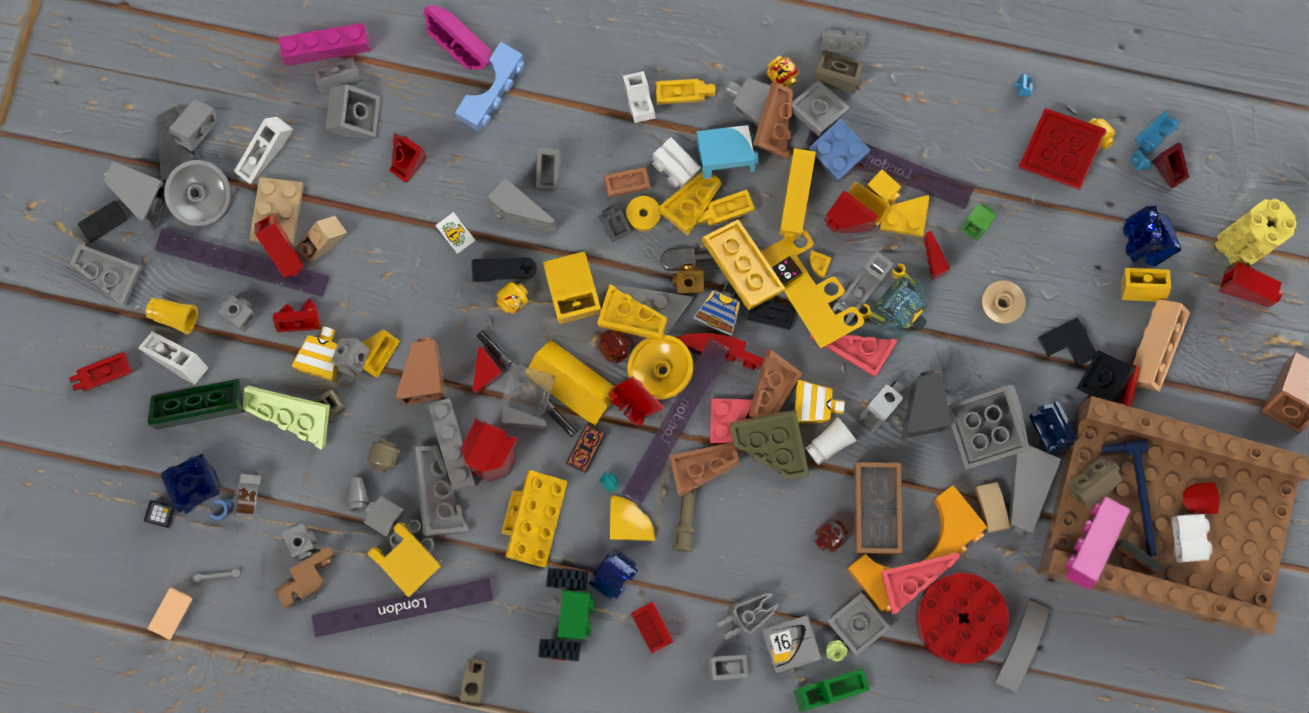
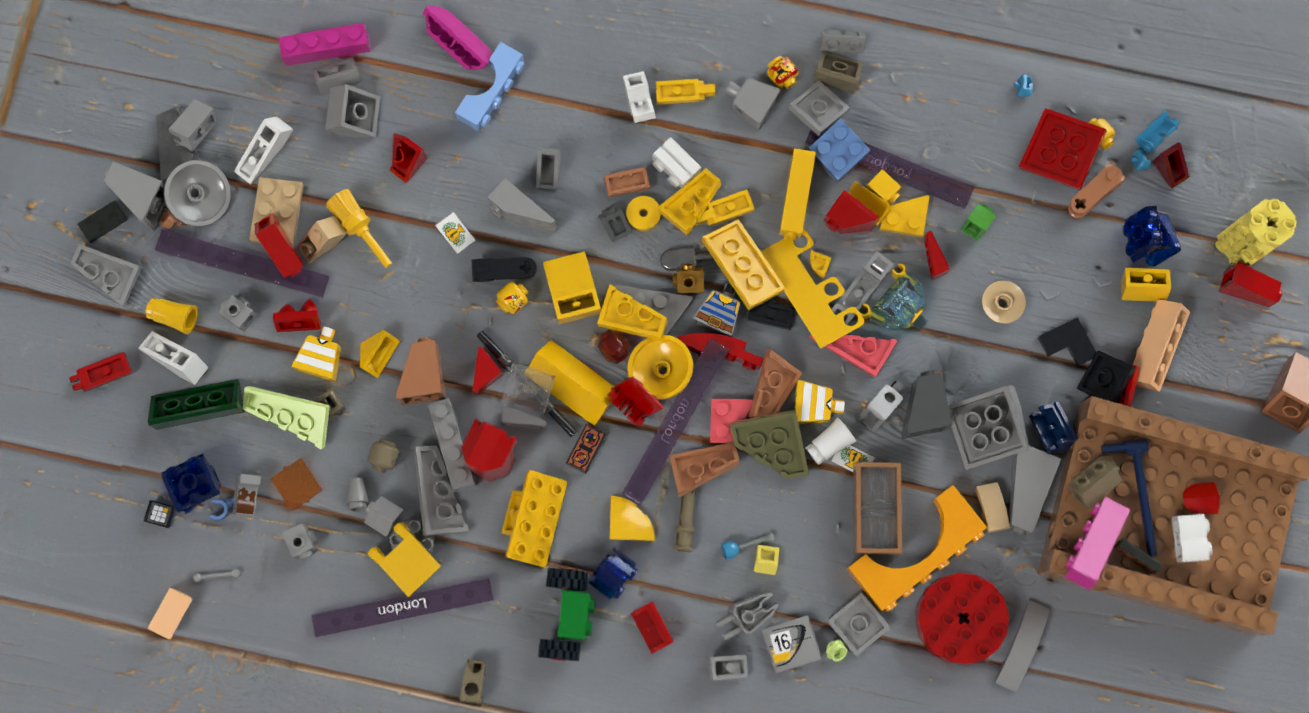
(168, 220): none -> nougat tile
(296, 484): none -> clear orange piece
(306, 579): medium nougat plate -> none
(350, 355): light grey brick -> none
(355, 221): none -> yellow piece
(609, 481): teal plate -> none
(726, 149): medium azure panel -> none
(731, 549): none -> hinge
(766, 559): none -> light yellow slope
(773, 126): nougat wing -> none
(787, 271): tile -> none
(831, 535): clear red head -> none
(831, 690): green slope -> none
(849, 456): none -> sticker
(908, 581): coral wing -> none
(1096, 190): none -> nougat piece

